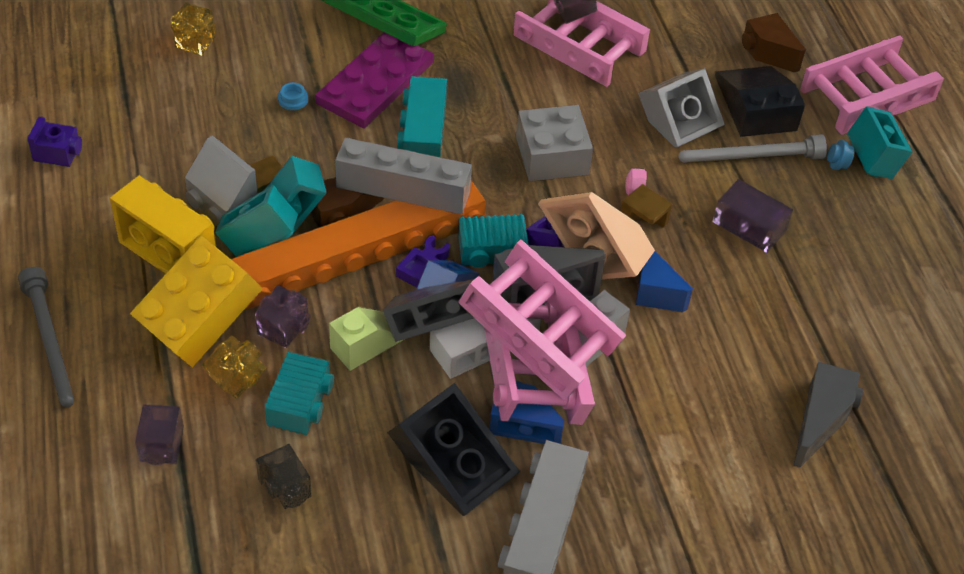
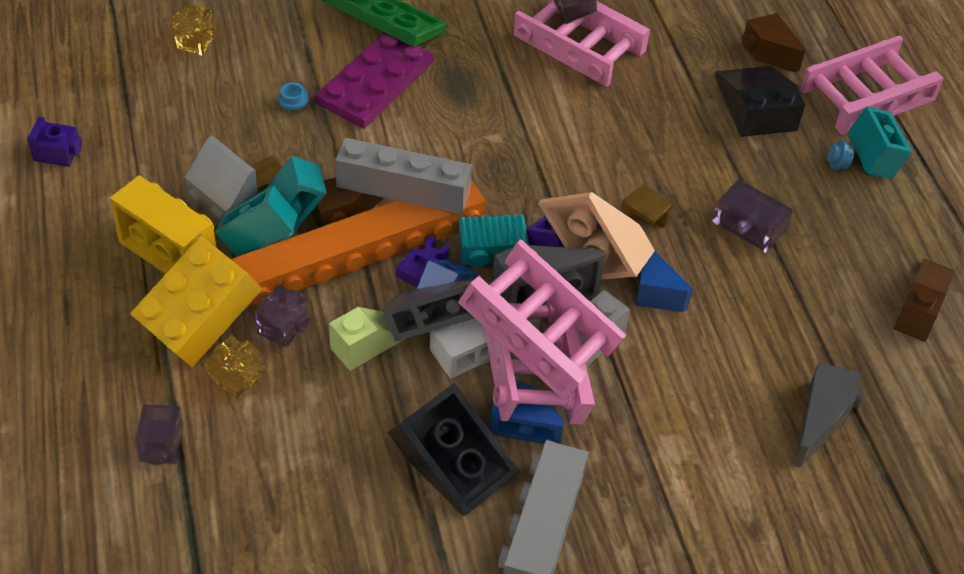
(34, 284): dark grey piece -> none
(284, 476): clear smoke brick -> none
(298, 393): teal brick -> none
(423, 116): teal brick -> none
(554, 142): light grey brick -> none
(634, 179): bright pink tile -> none
(682, 107): light grey slope -> none
(812, 147): light grey piece -> none
(924, 300): none -> reddish brown slope

